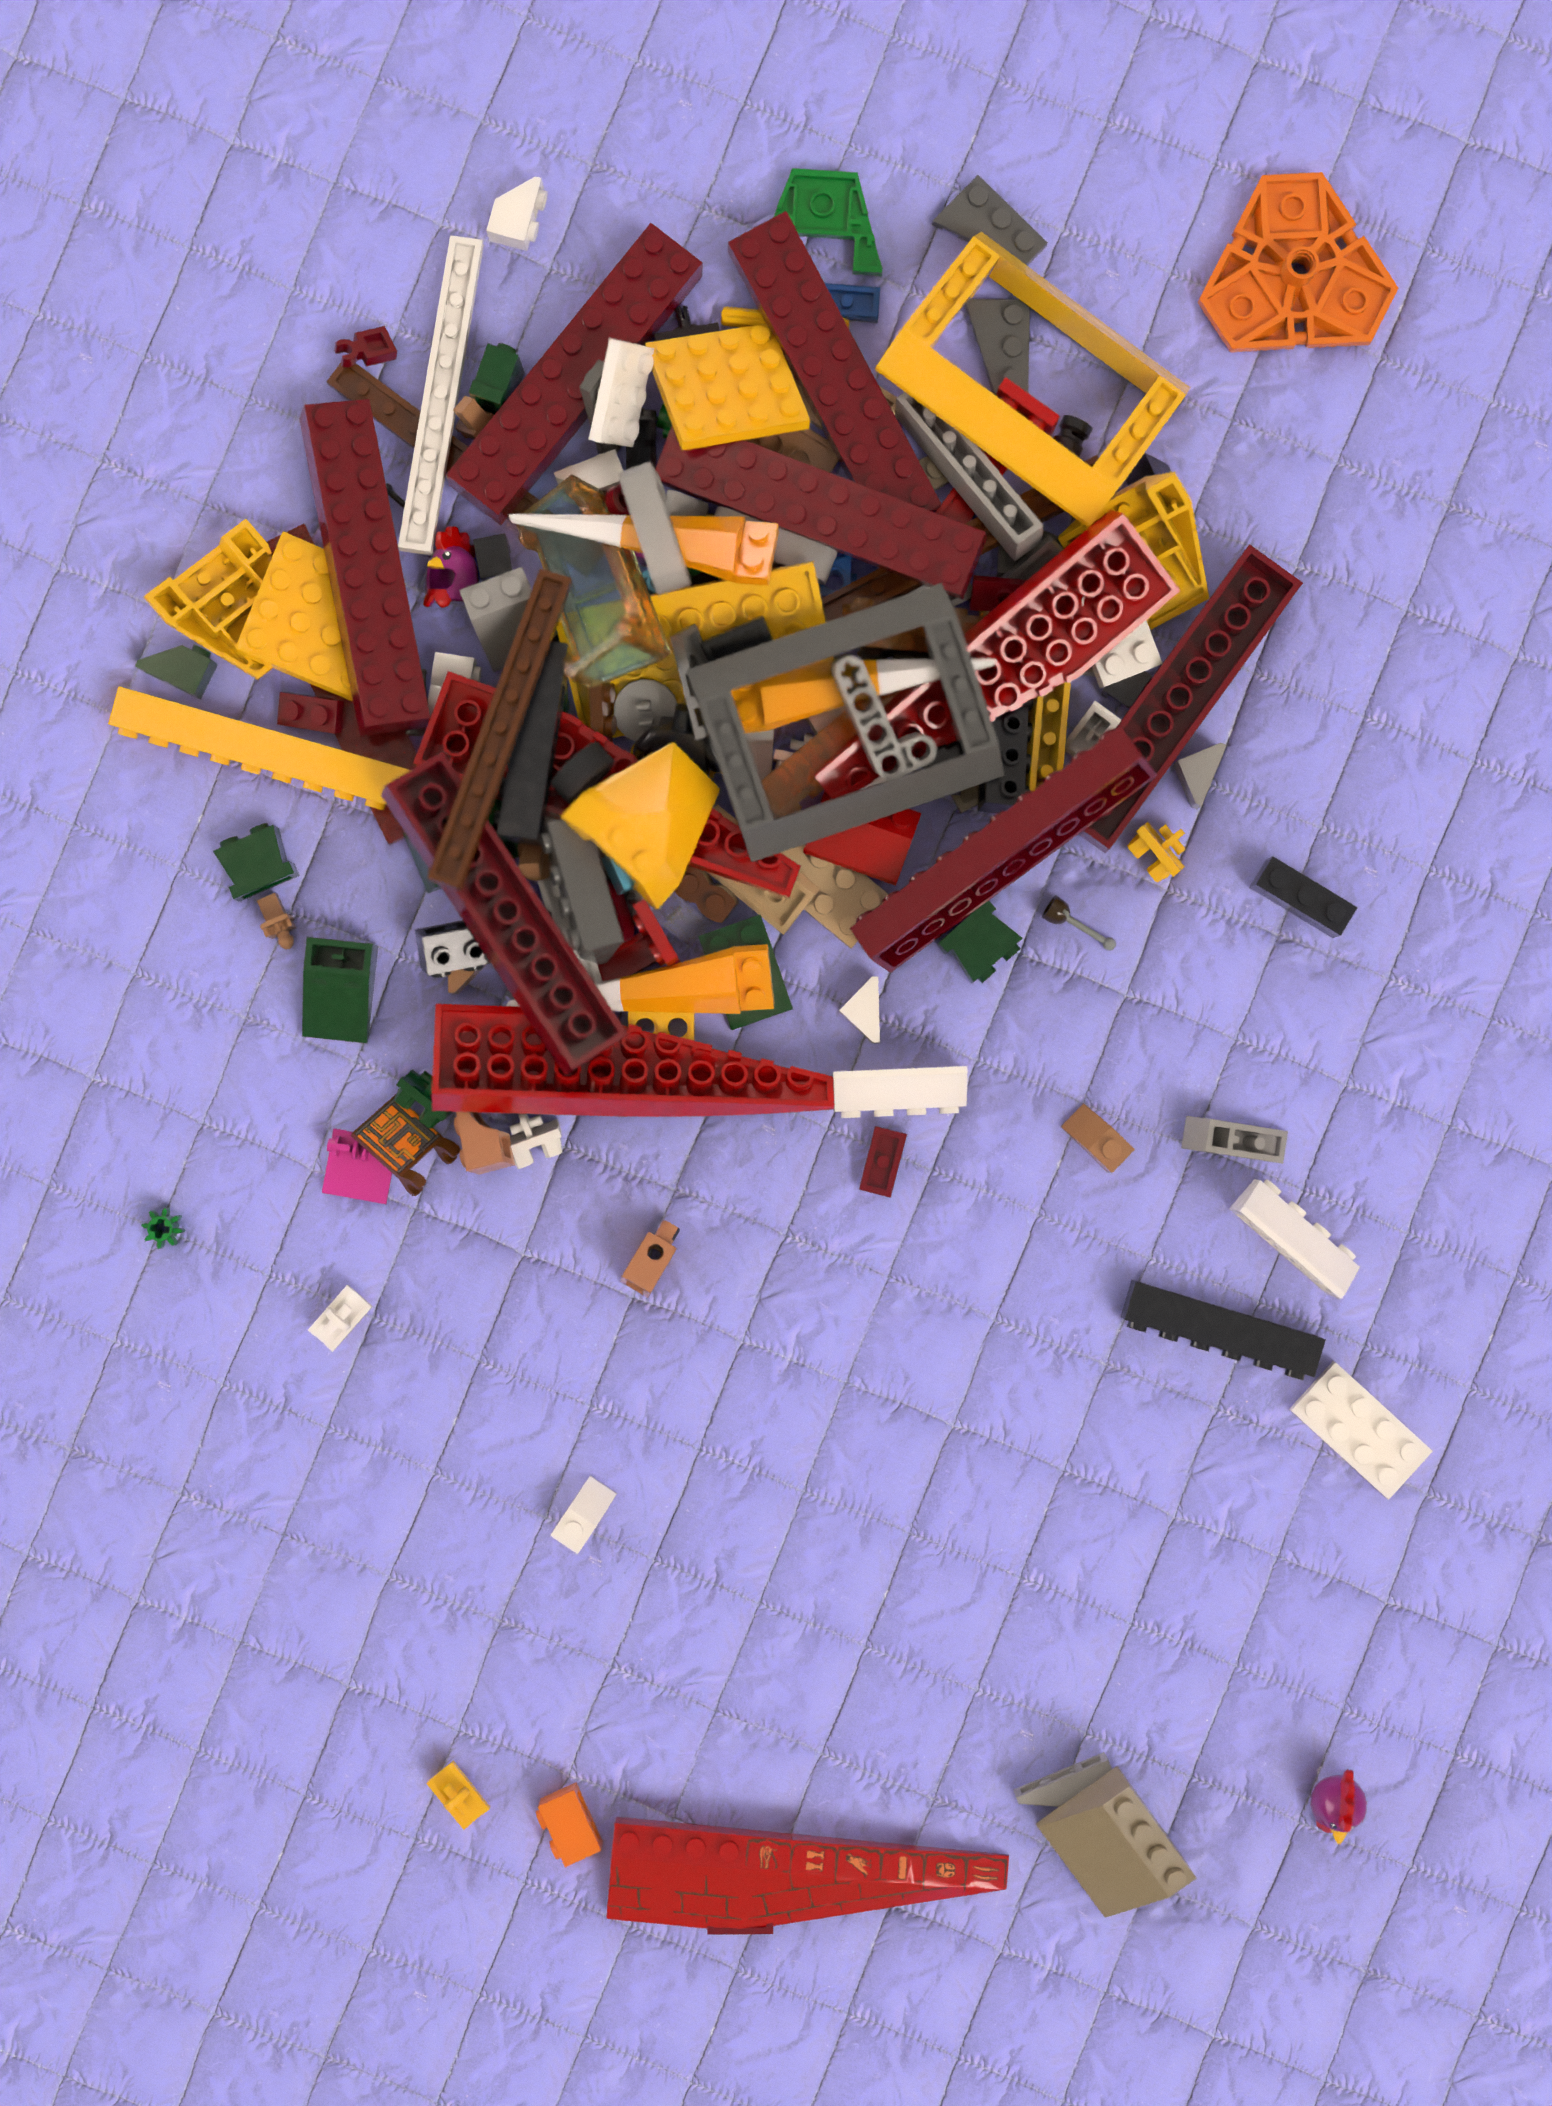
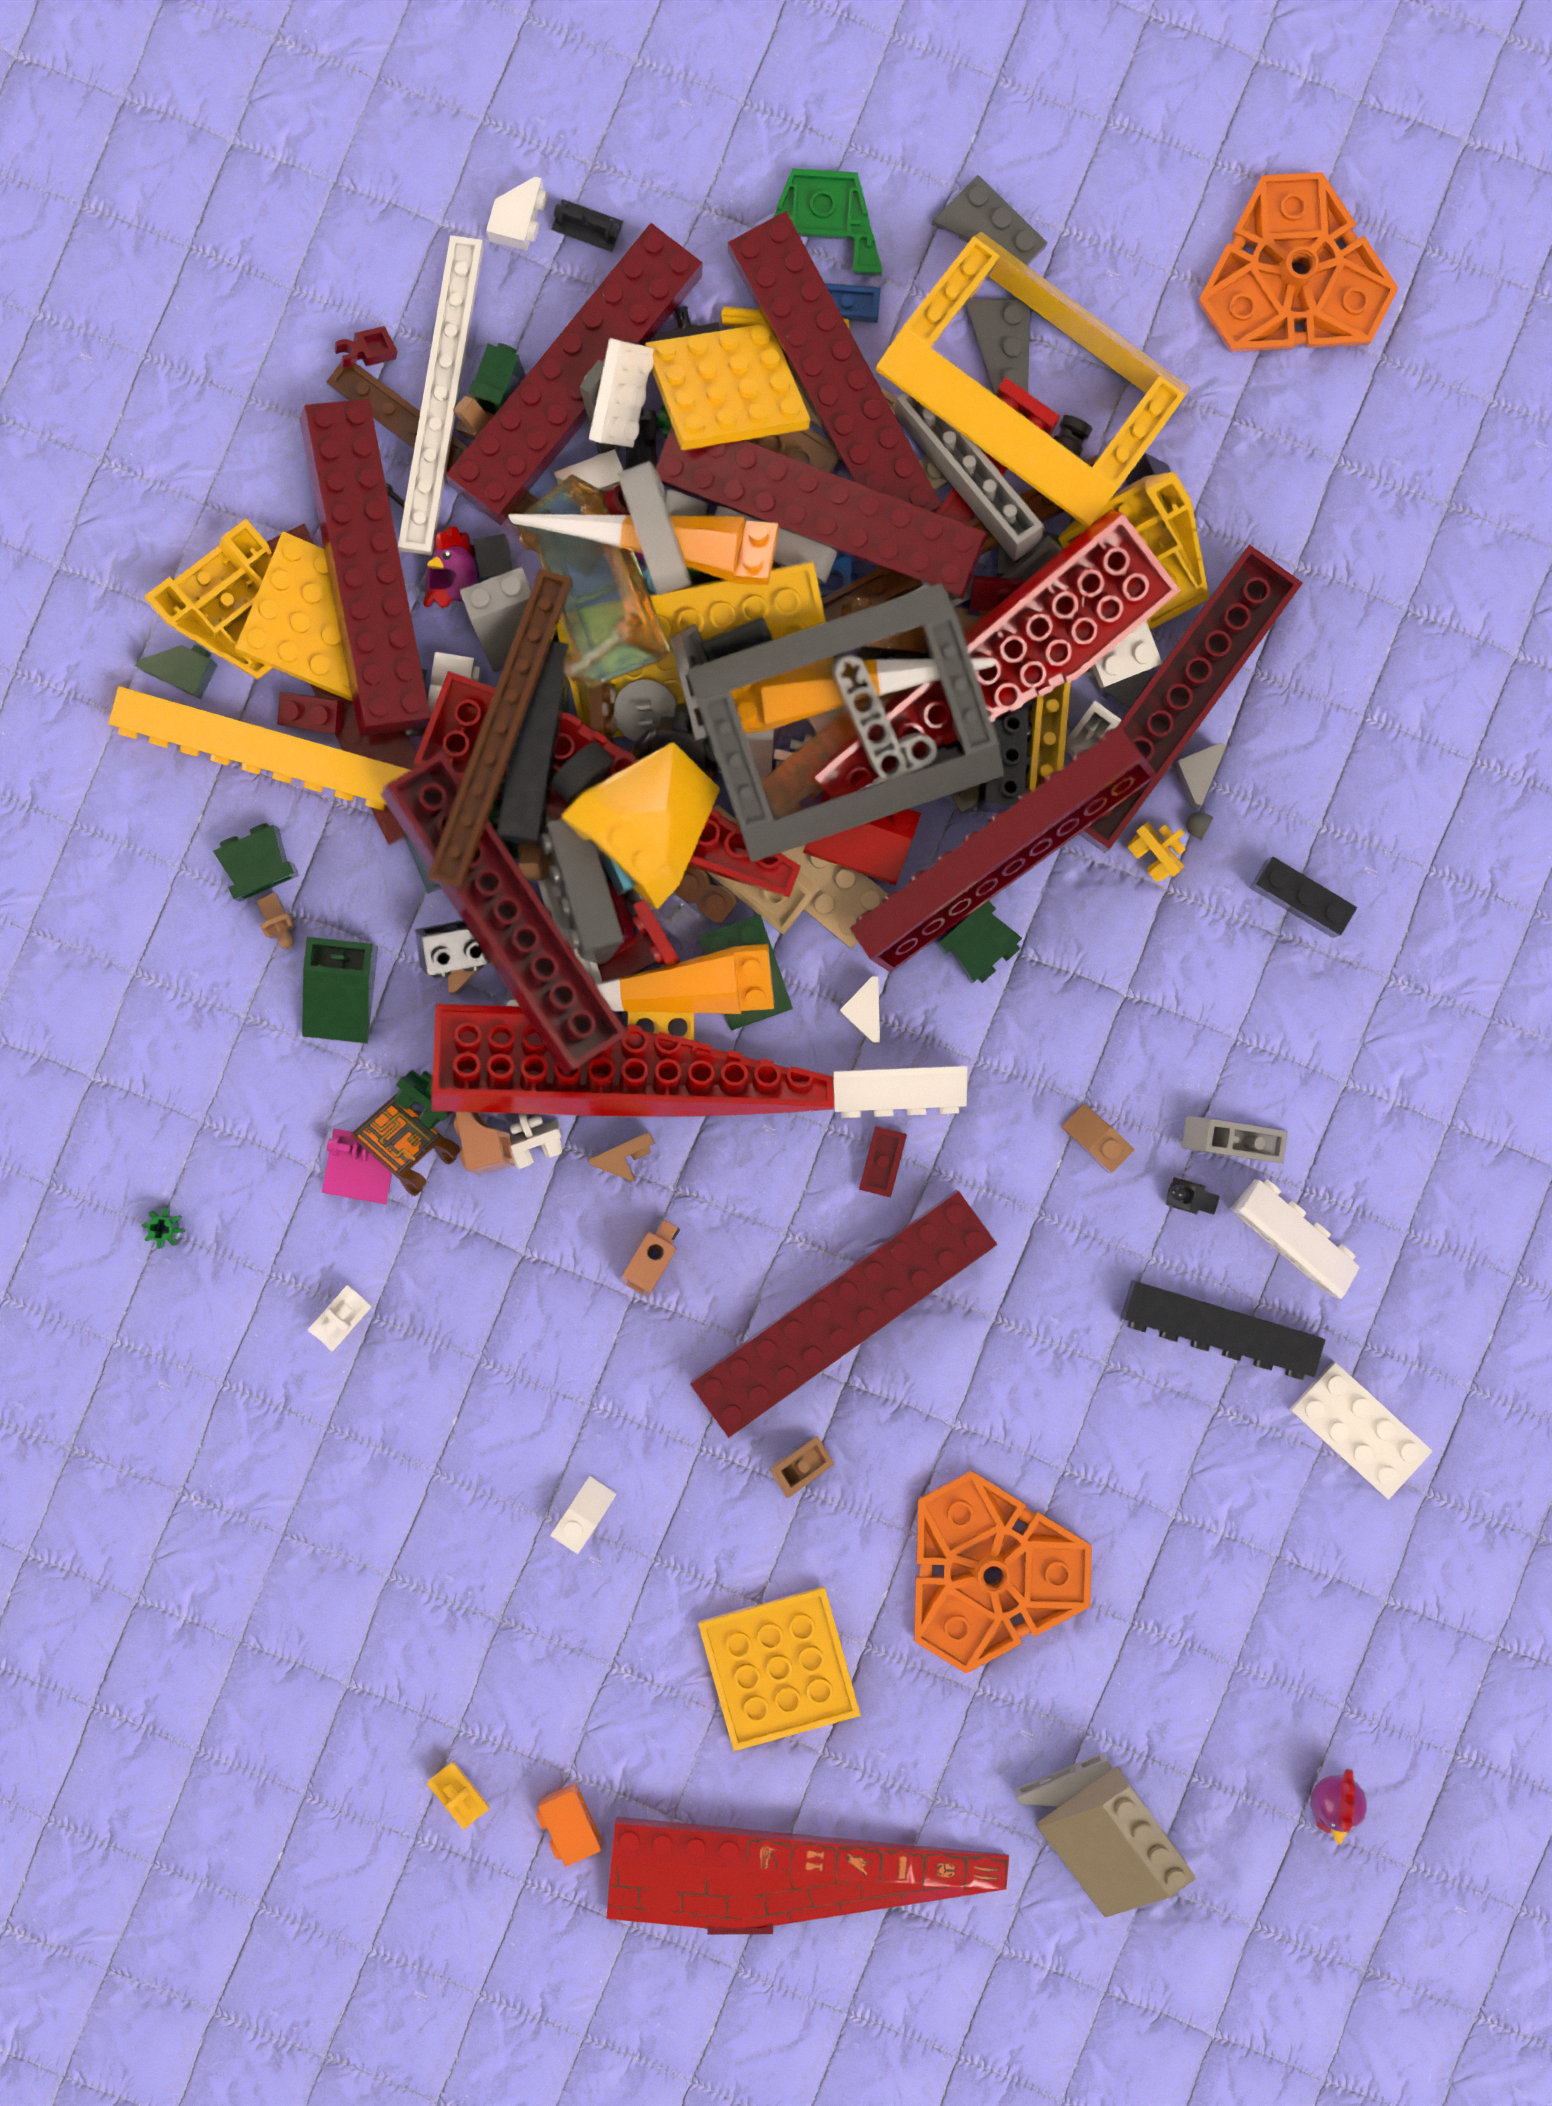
(586, 225): none -> black hinge
(615, 1158): none -> medium nougat slope
(779, 1668): none -> yellow plate
(801, 1466): none -> medium nougat slope
(843, 1313): none -> dark red brick
(967, 1531): none -> orange plate
(1059, 912): hinge -> none
(1191, 1197): none -> black piece
(1198, 824): none -> dark grey hinge

